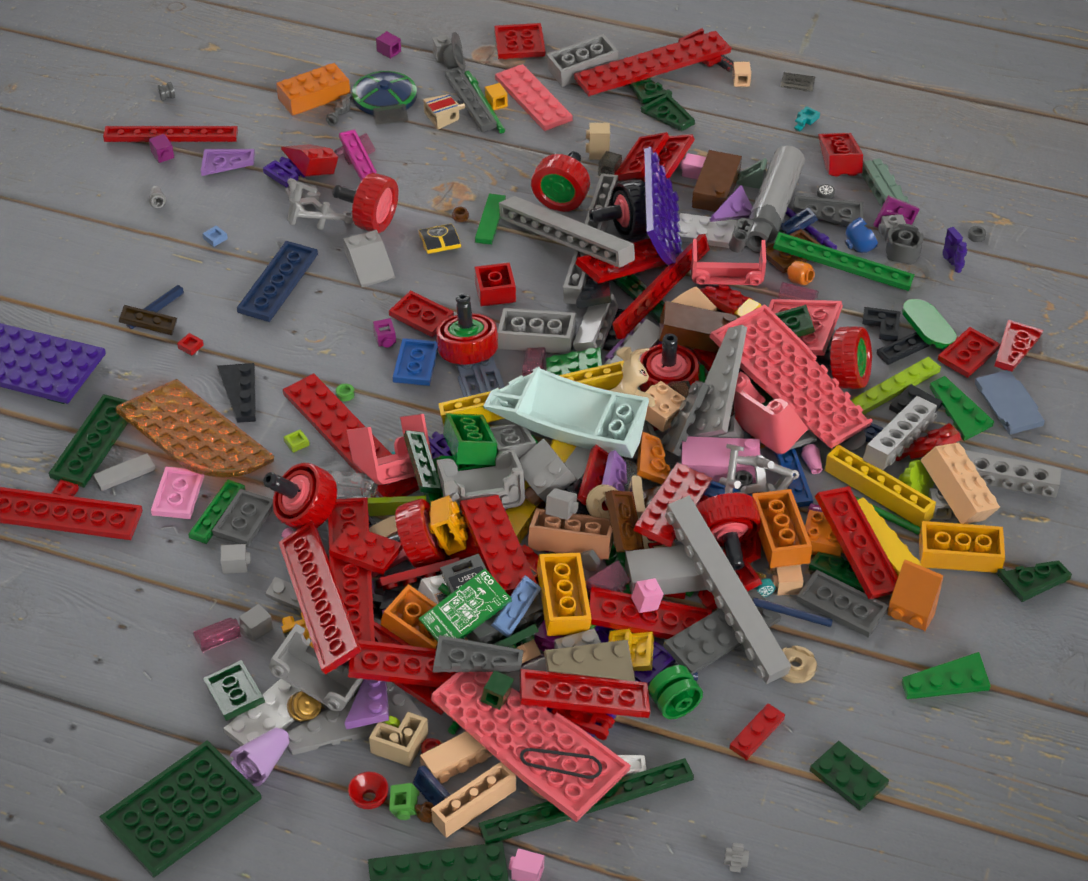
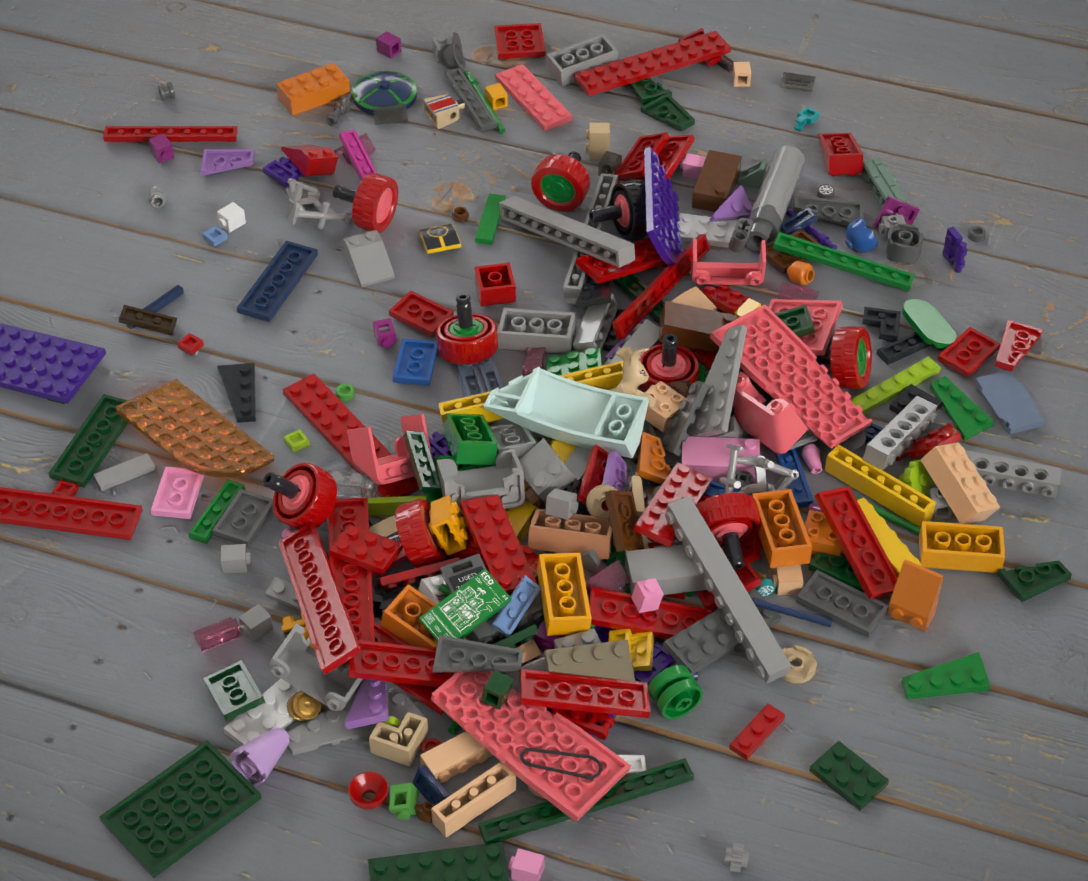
(231, 217): none -> white brick

